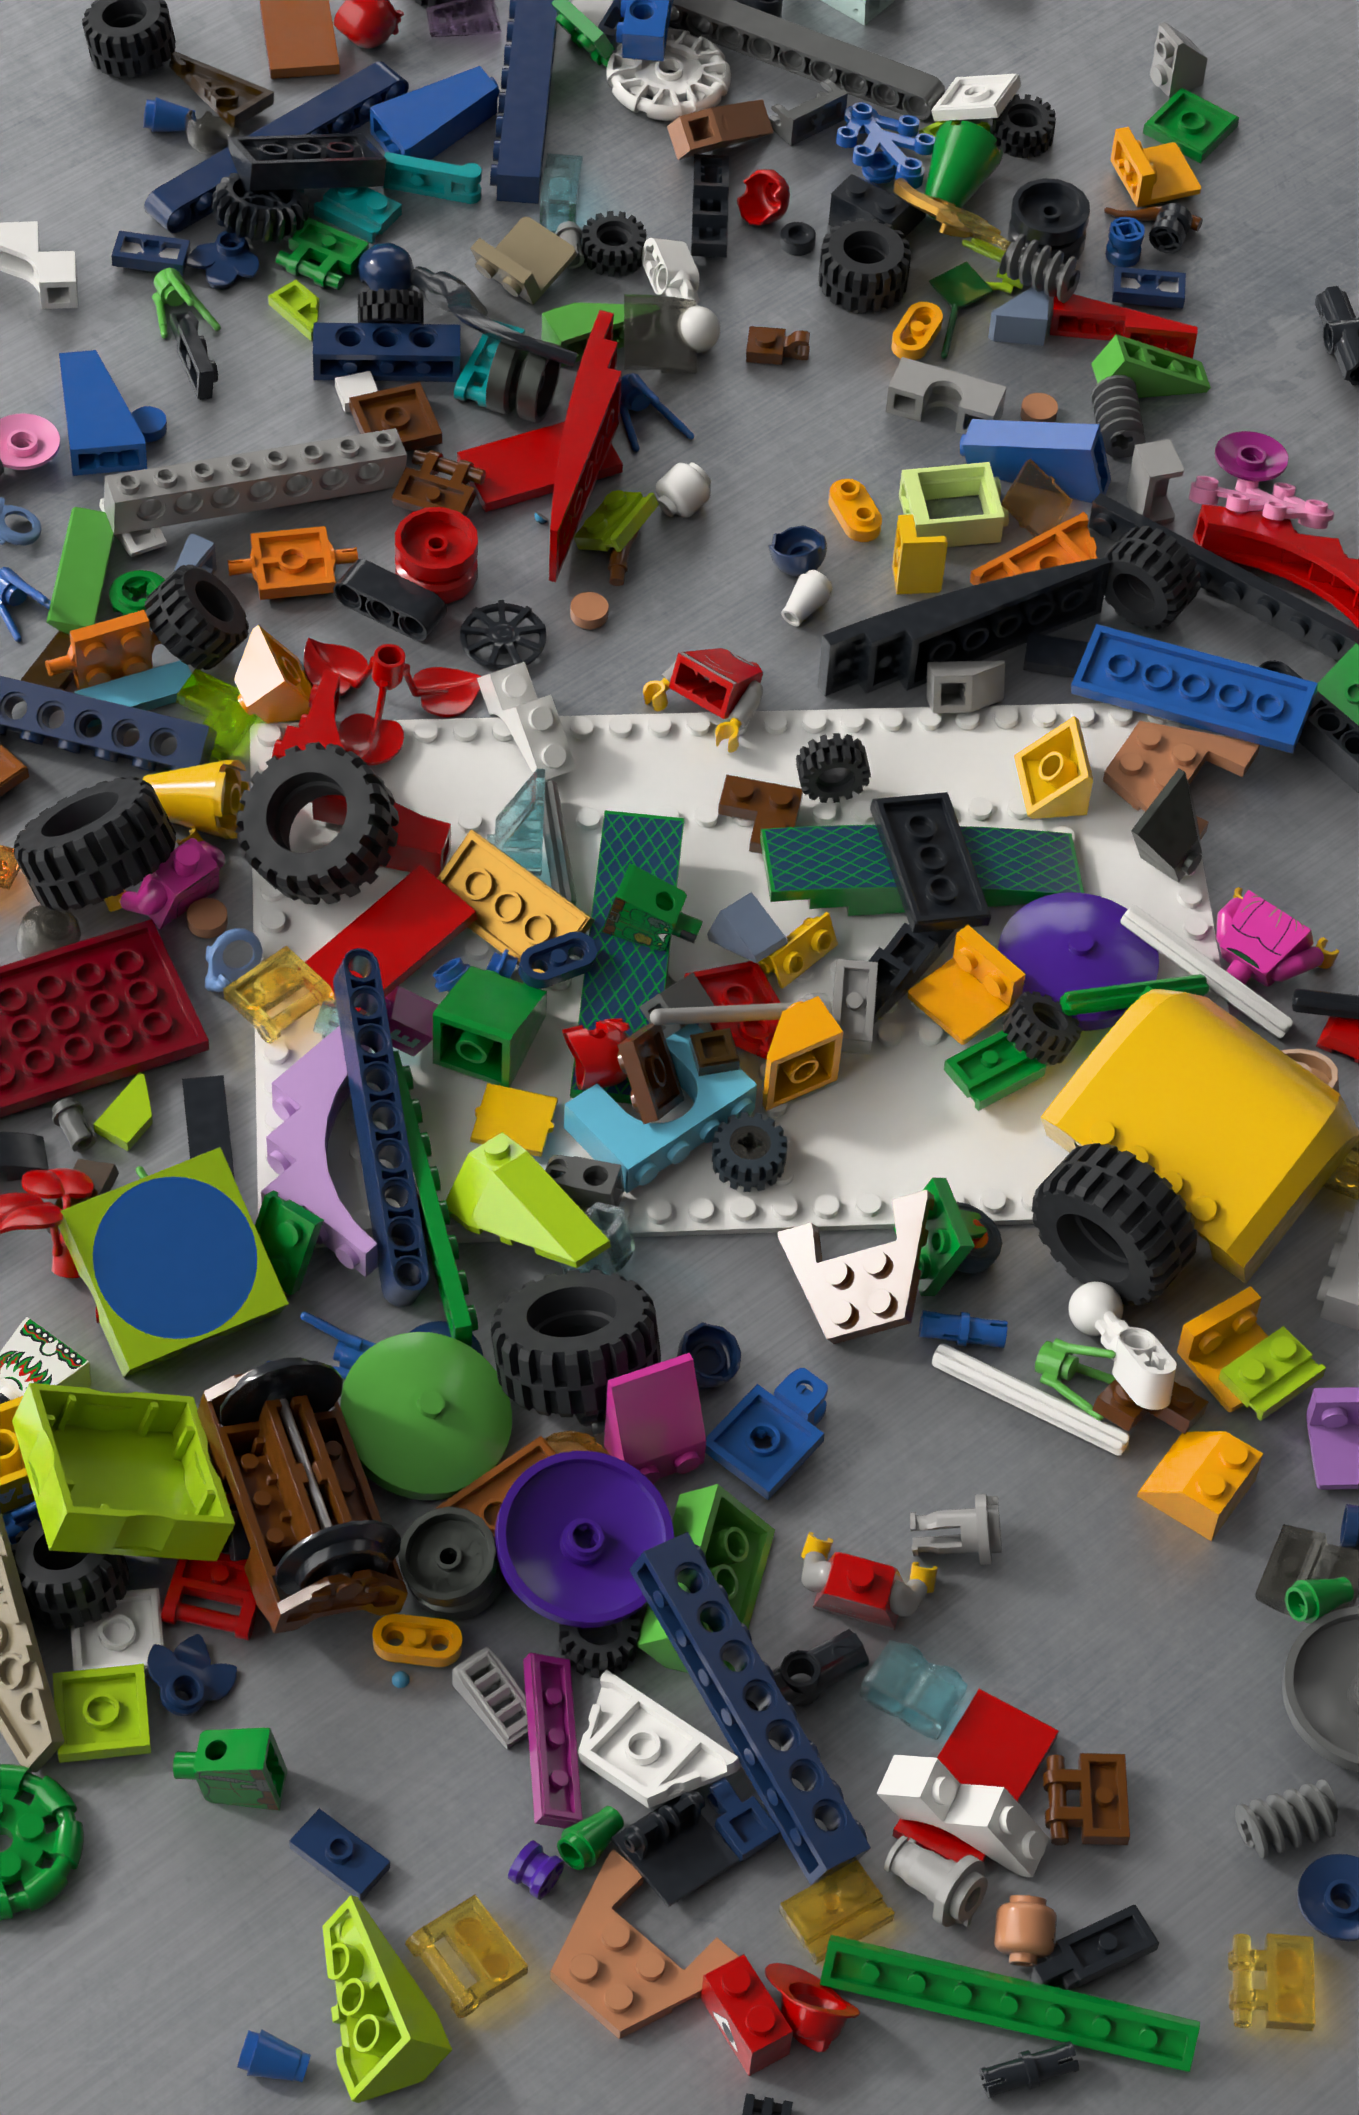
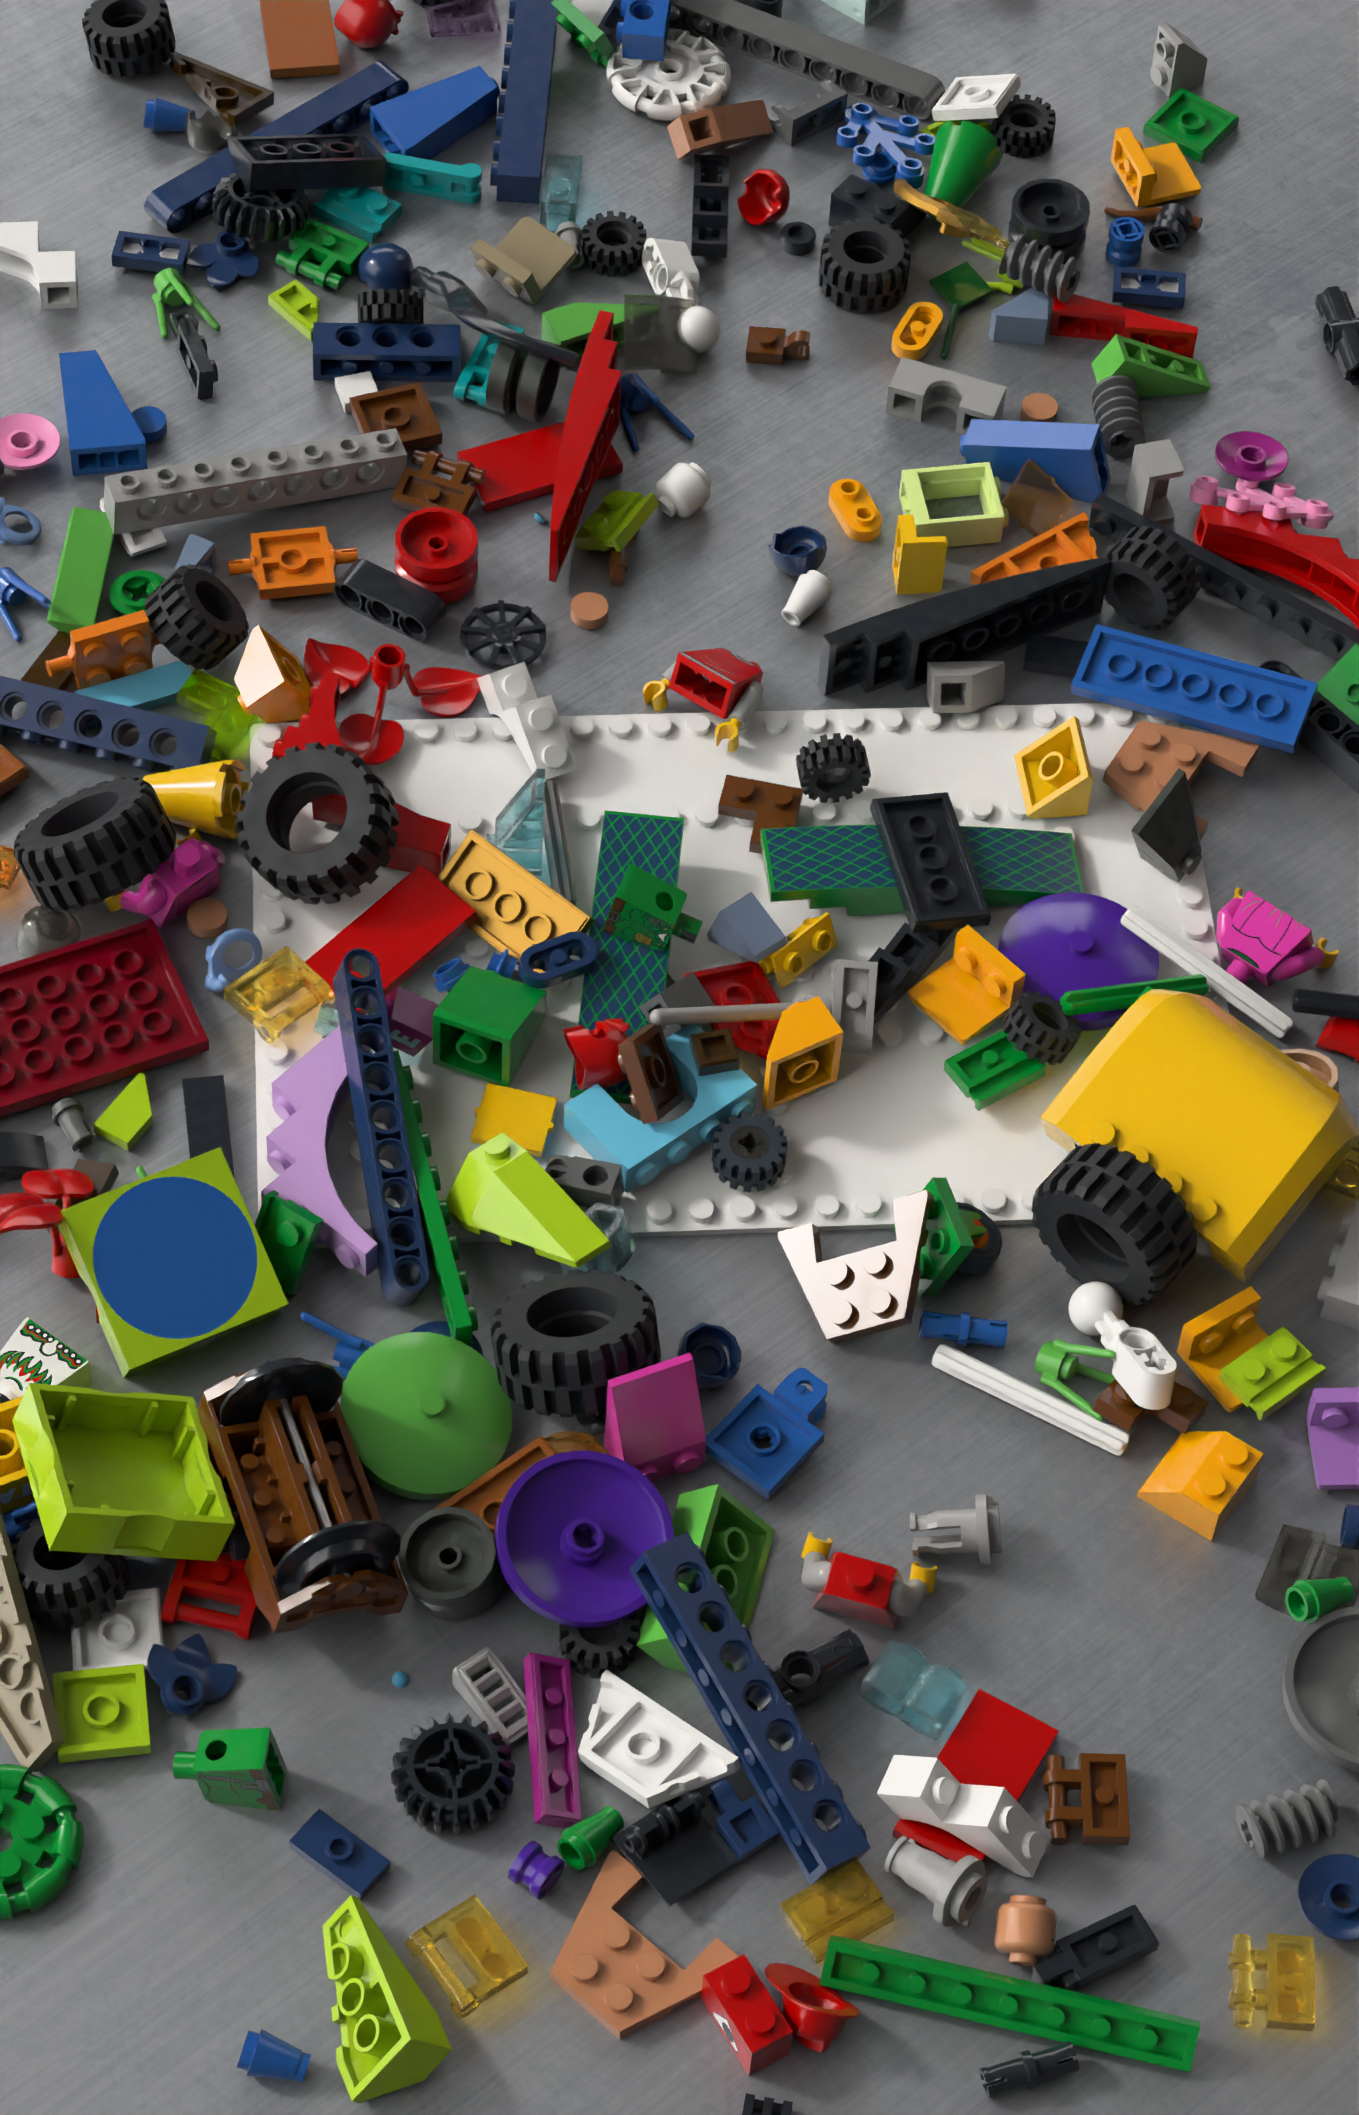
(417, 1638): light orange plate -> none
(488, 1767): none -> black gear

